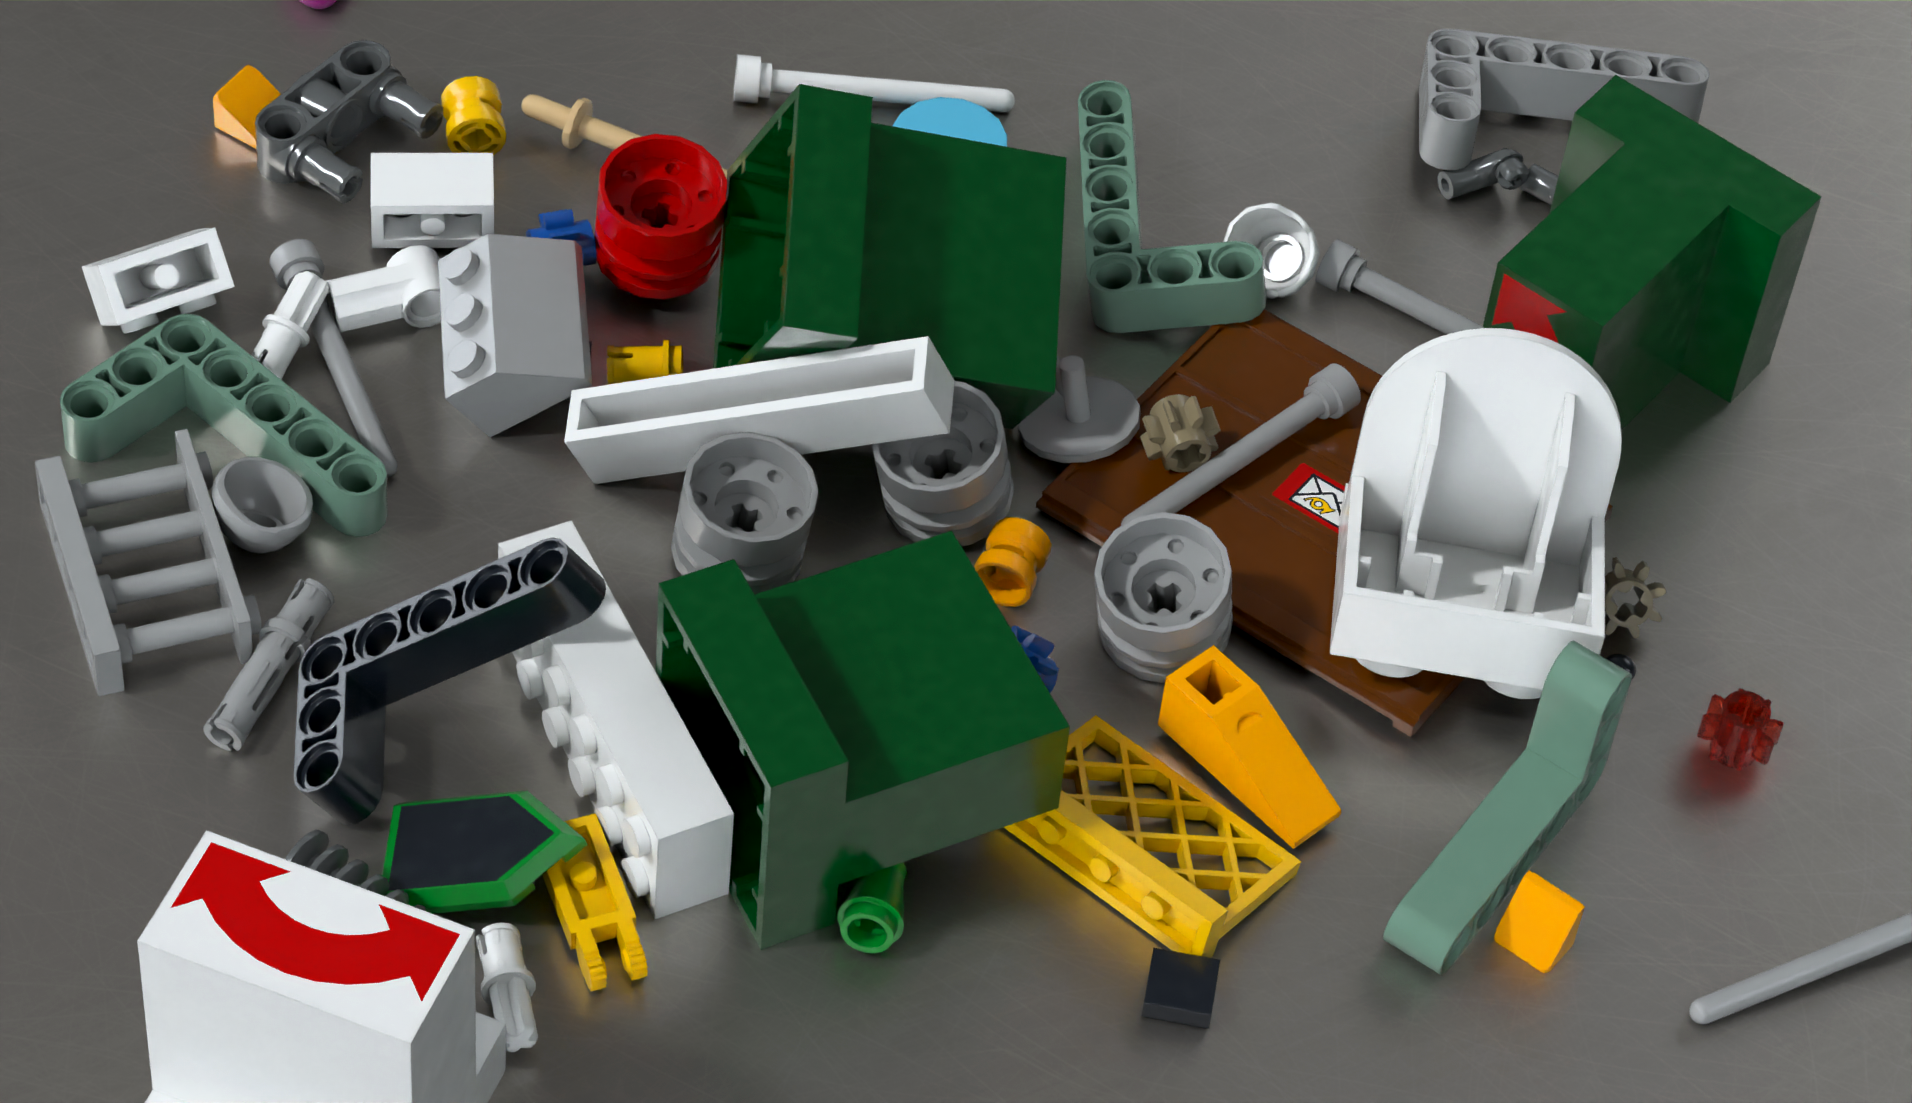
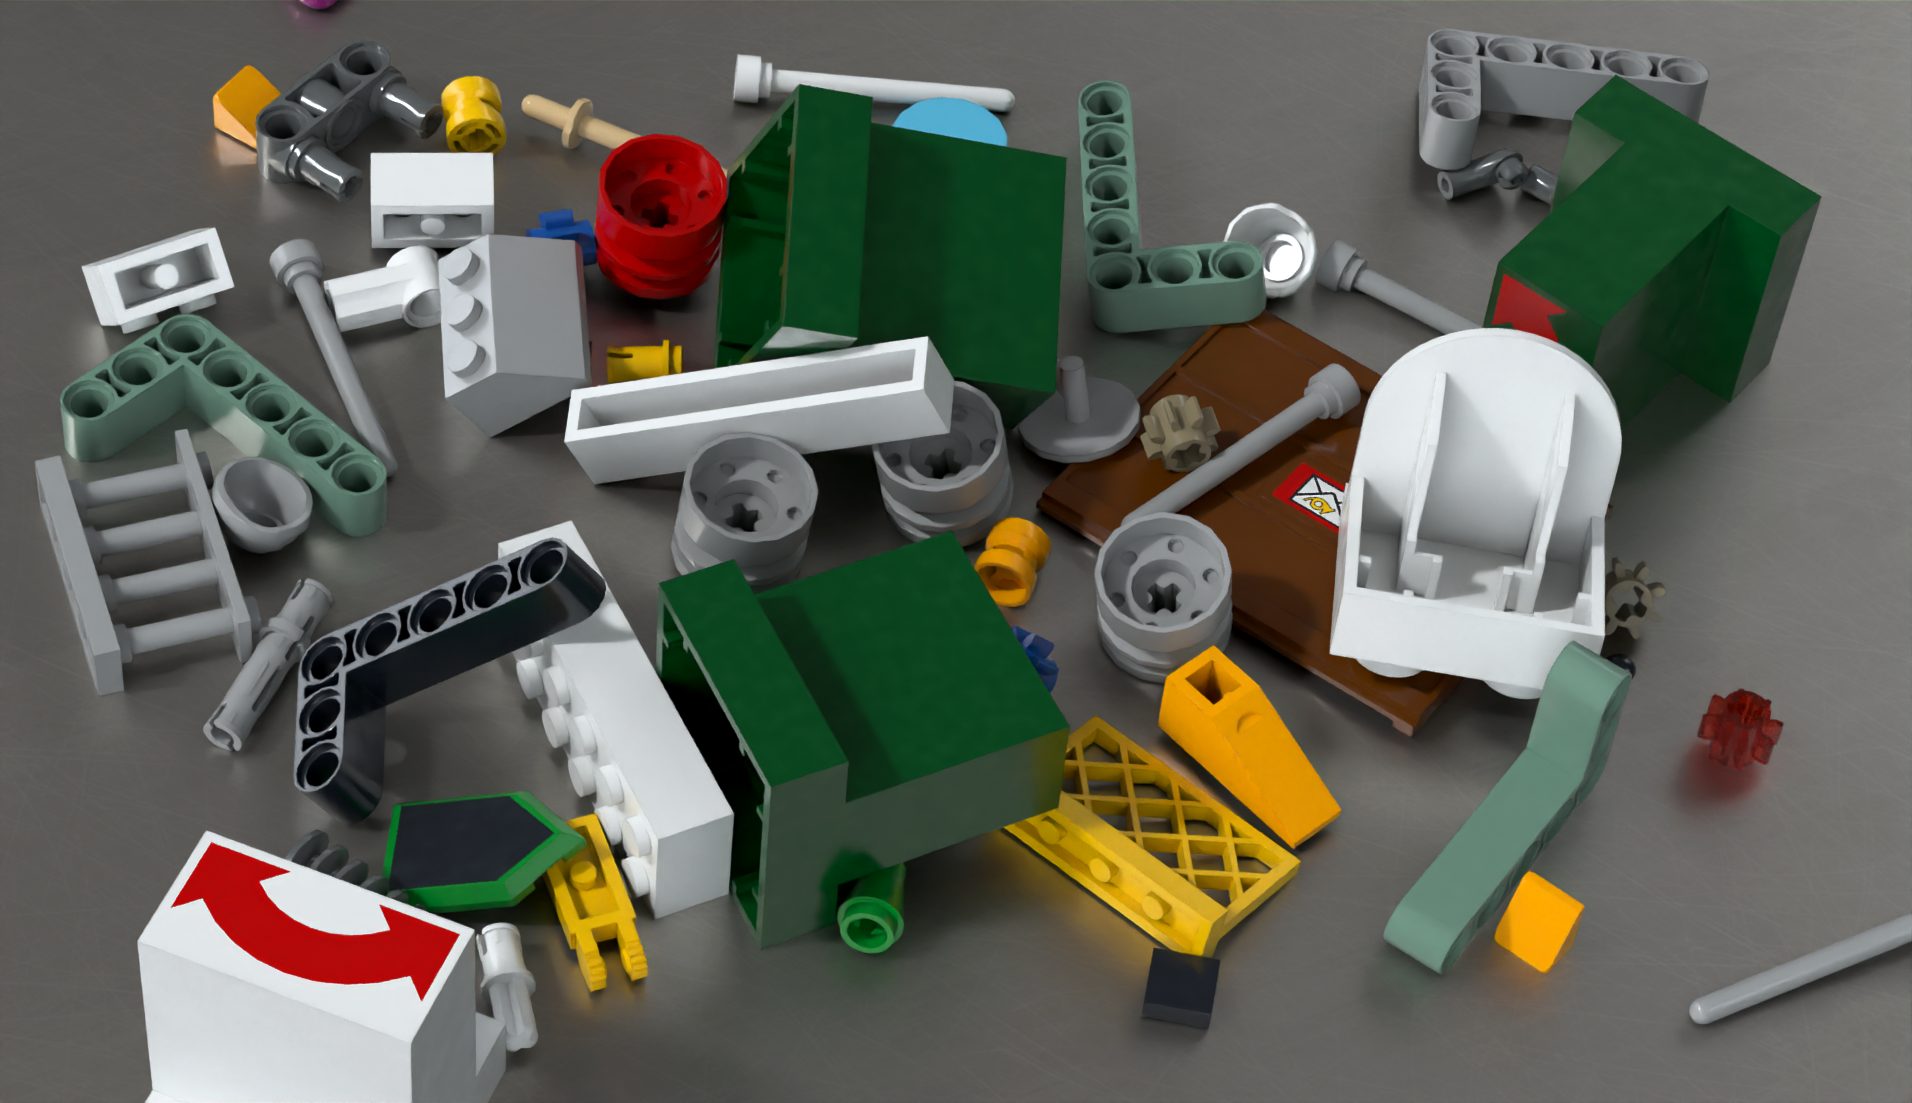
(288, 326): white axle -> none

